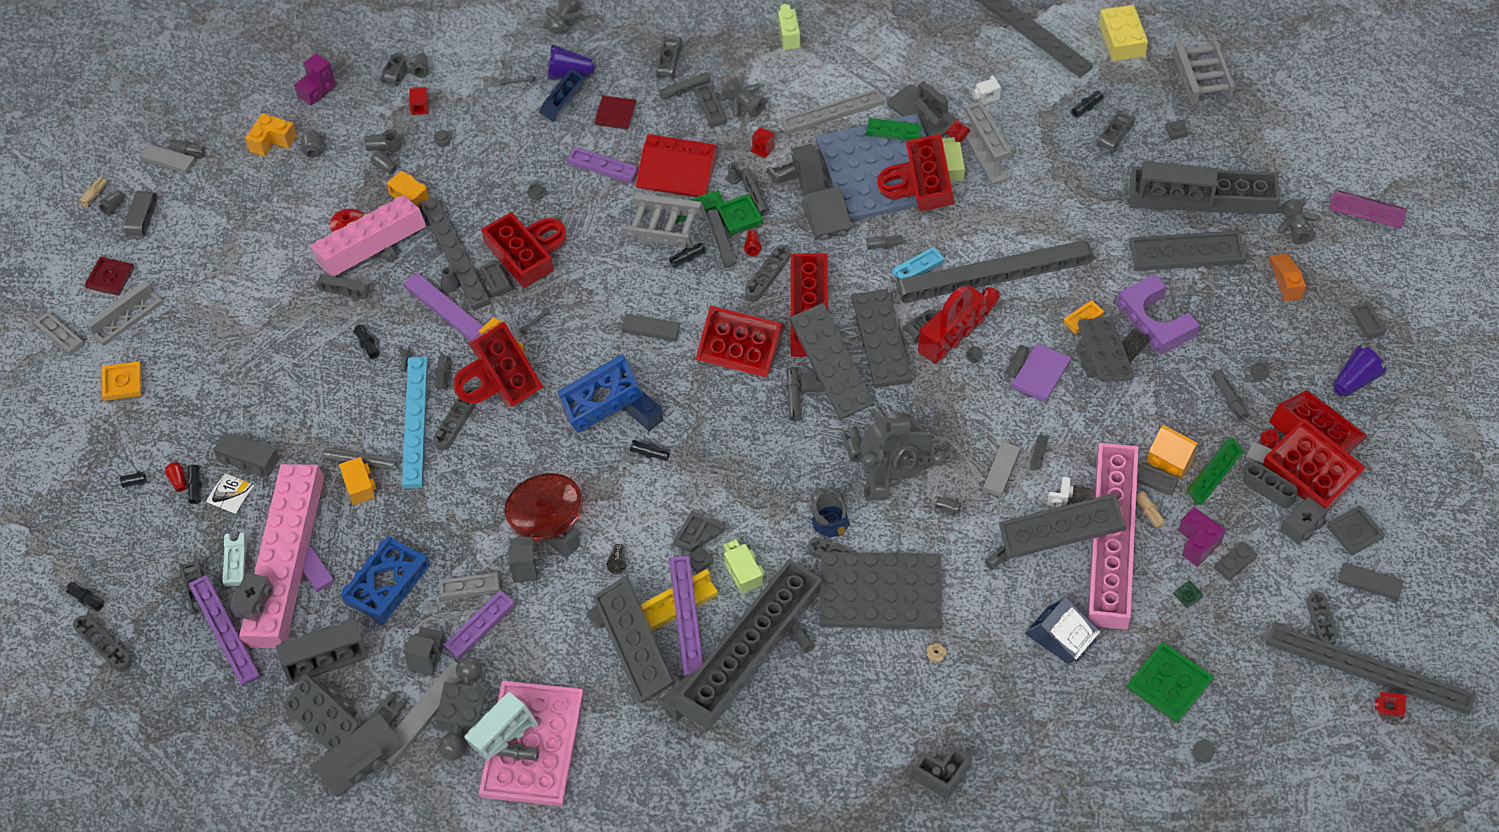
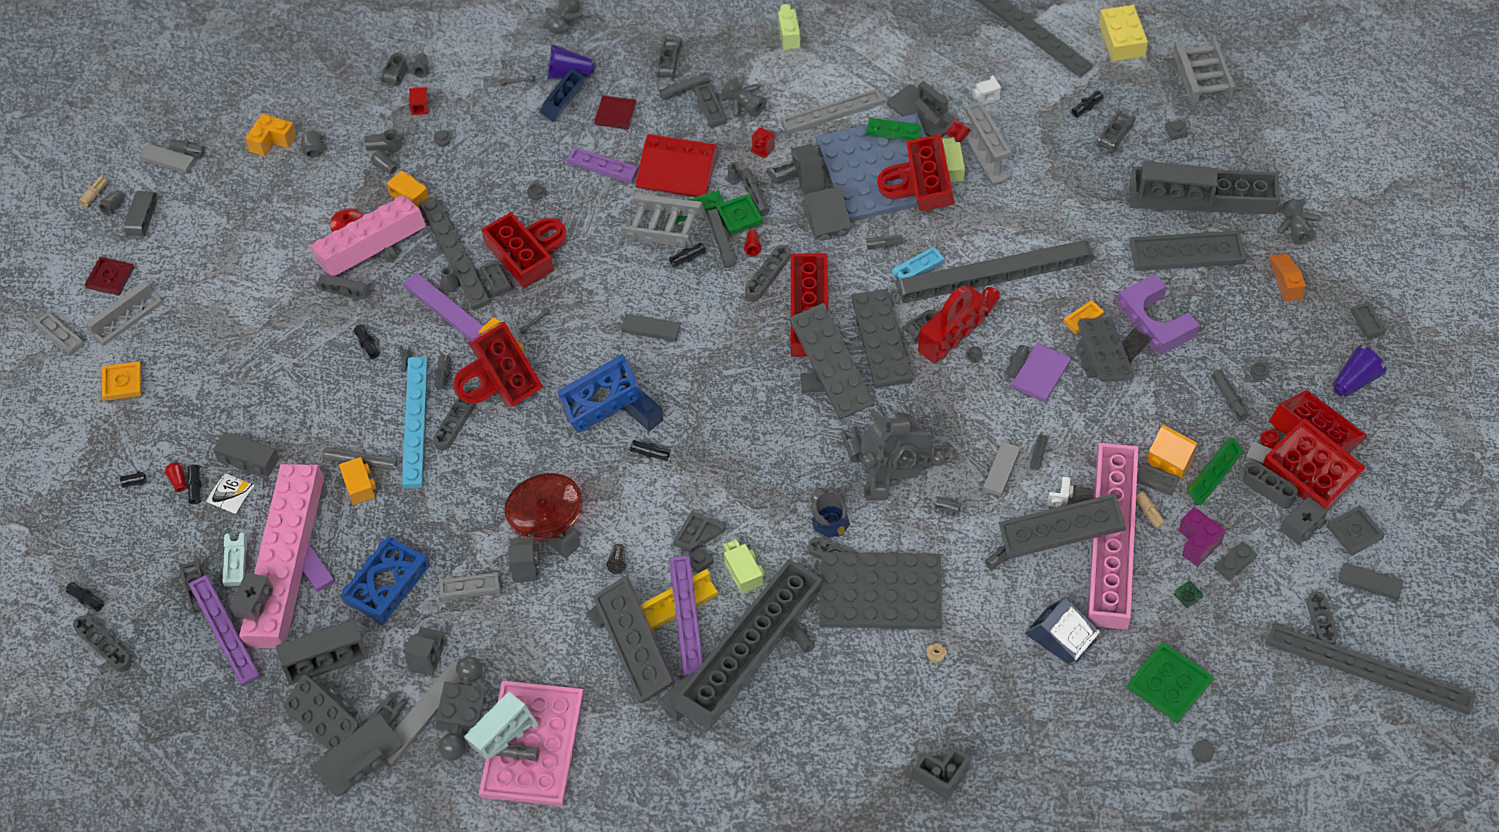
(317, 81): magenta brick -> none
(479, 625): medium lavender plate -> none
(739, 341): red slope -> none
(793, 388): dark grey pin -> none
(1368, 208): magenta fence -> none
(1397, 700): red brick -> none

